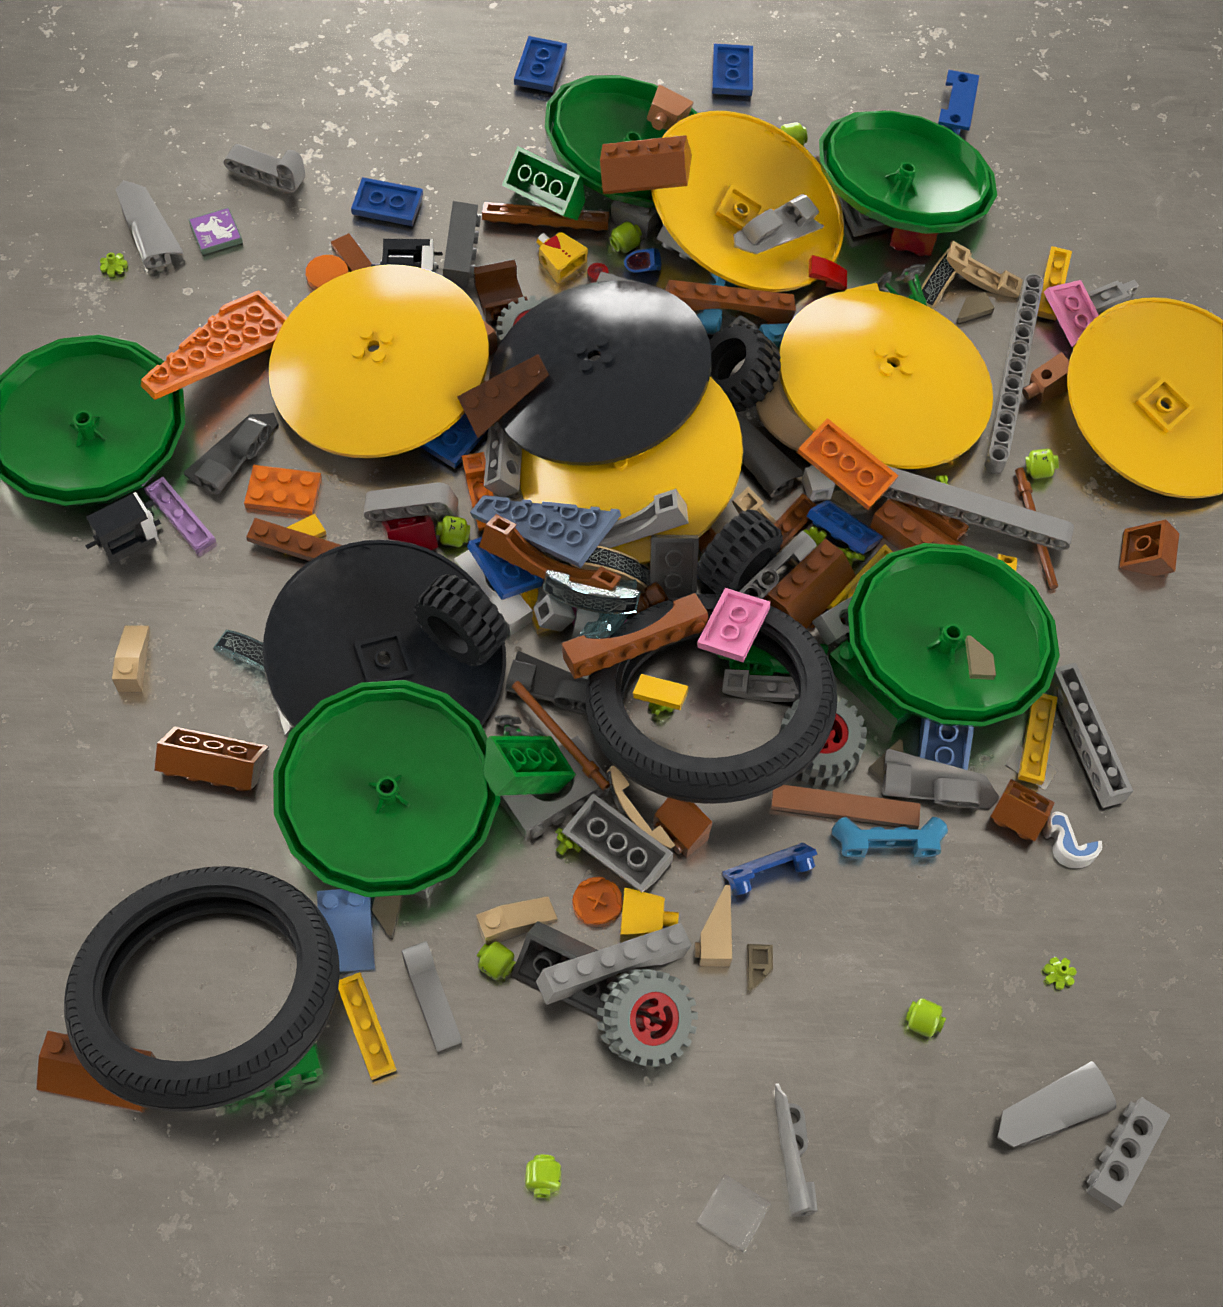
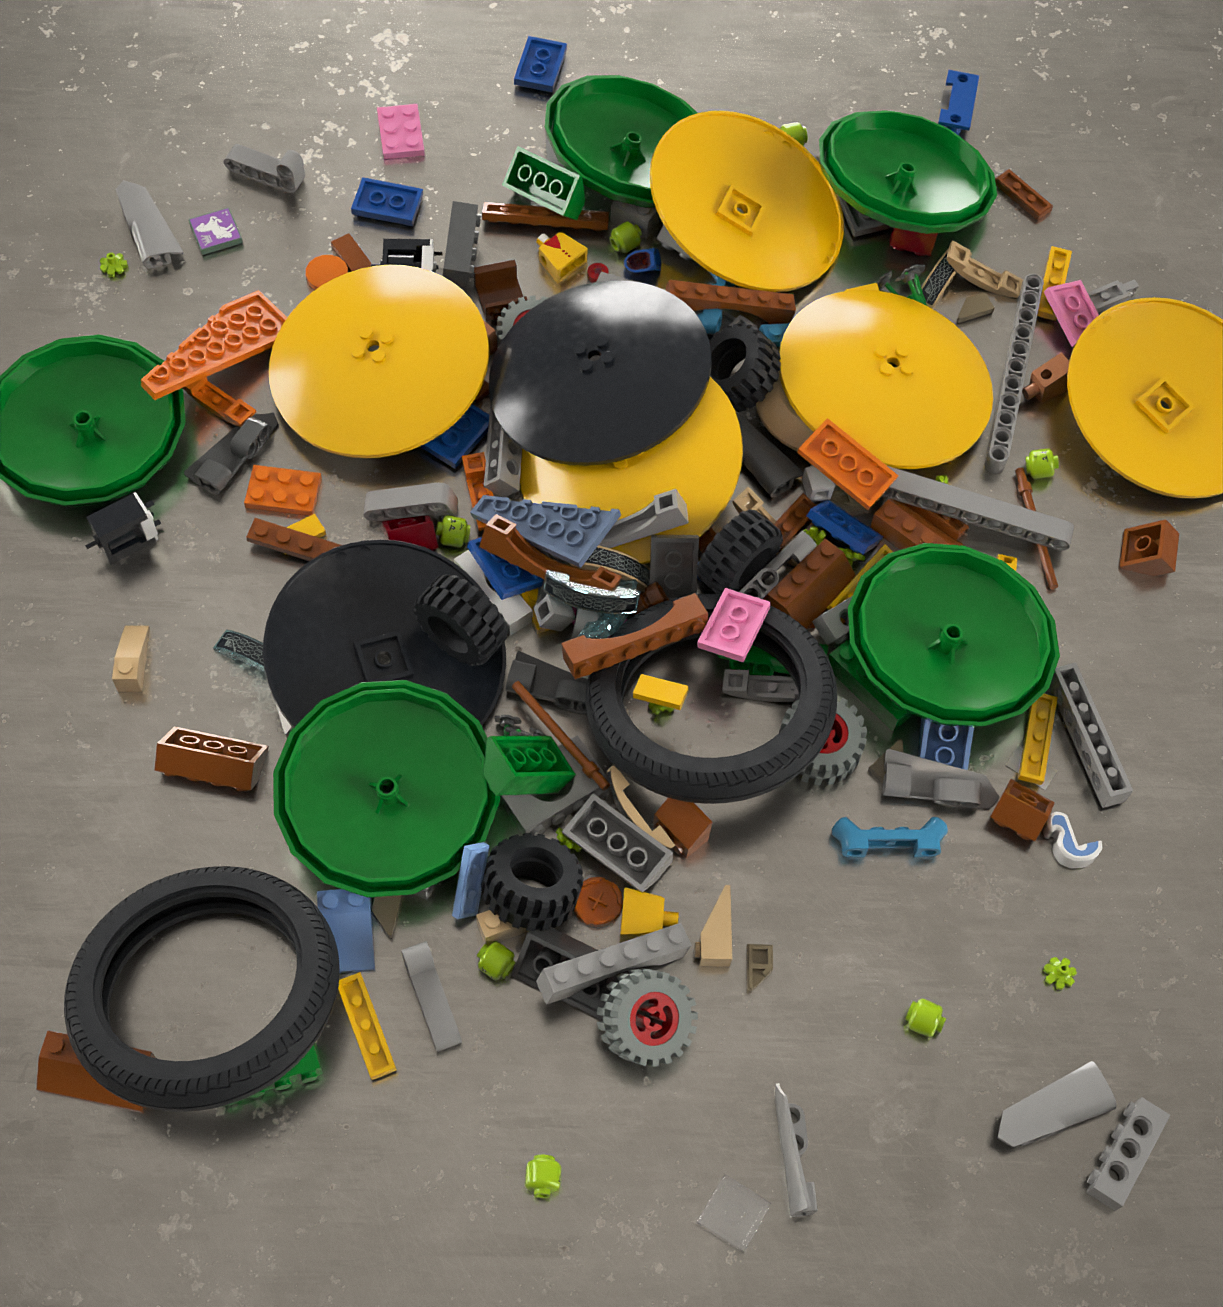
(179, 515): lavender tile -> none
(219, 402): none -> orange slope
(400, 131): none -> bright pink plate
(470, 880): none -> light blue tile
(495, 397): reddish brown wing -> none
(529, 905): none -> black tyre
(645, 164): dark orange slope -> none
(668, 108): nougat torso -> none
(732, 69): blue plate -> none
(739, 876): blue brick -> none
(778, 226): light grey panel -> none
(828, 271): red slope -> none
(841, 805): nougat tile -> none
(980, 660): dark tan tile -> none
(1023, 194): none -> dark orange tile

